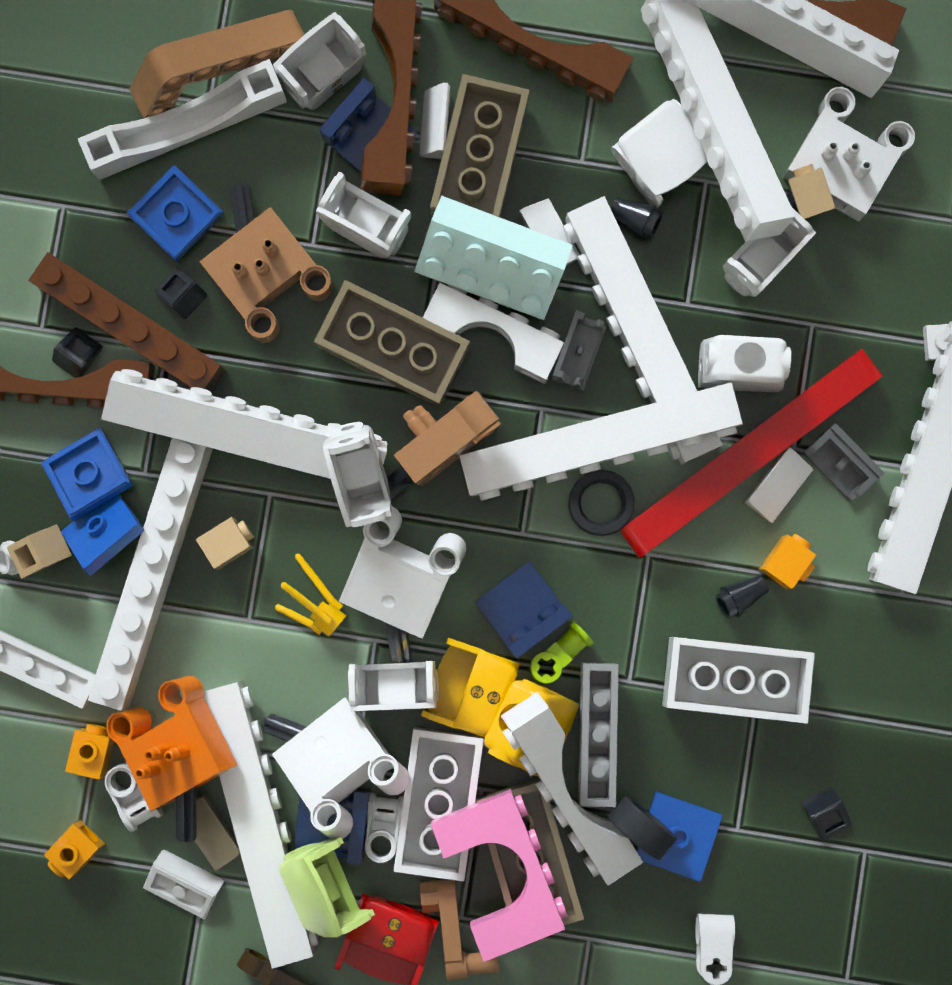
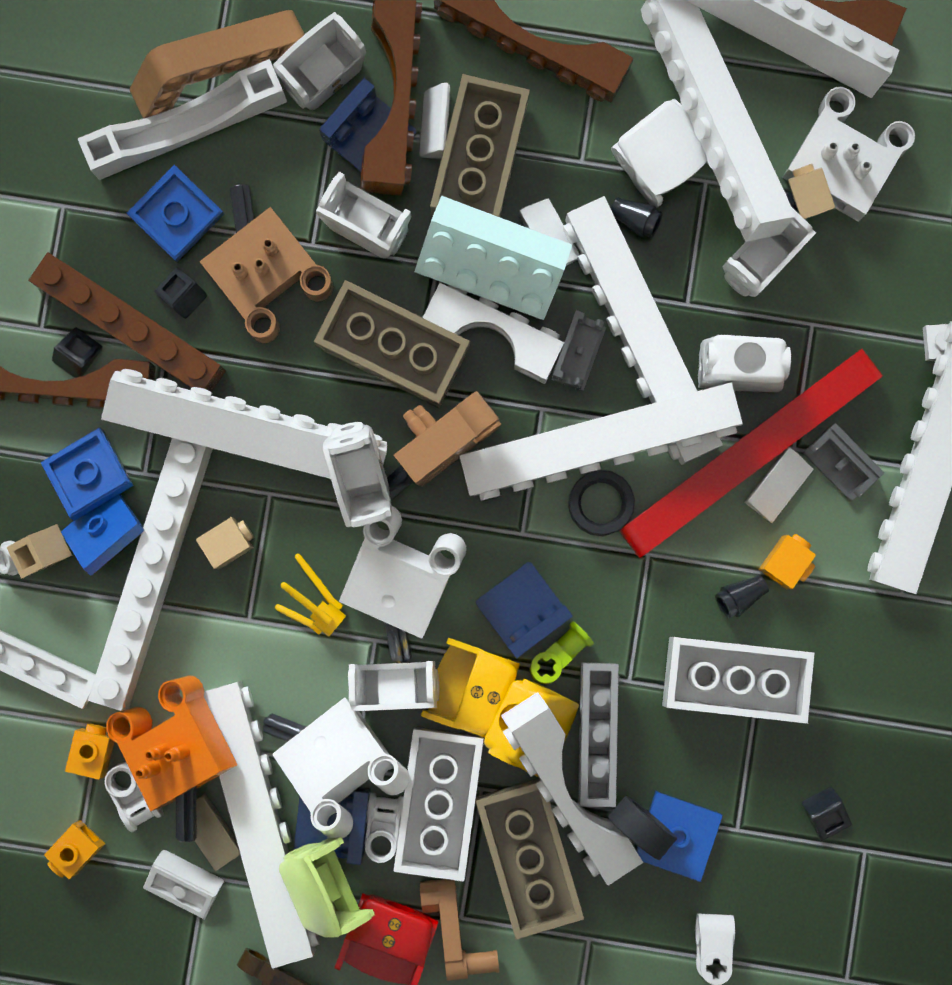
(535, 911): bright pink arch -> none

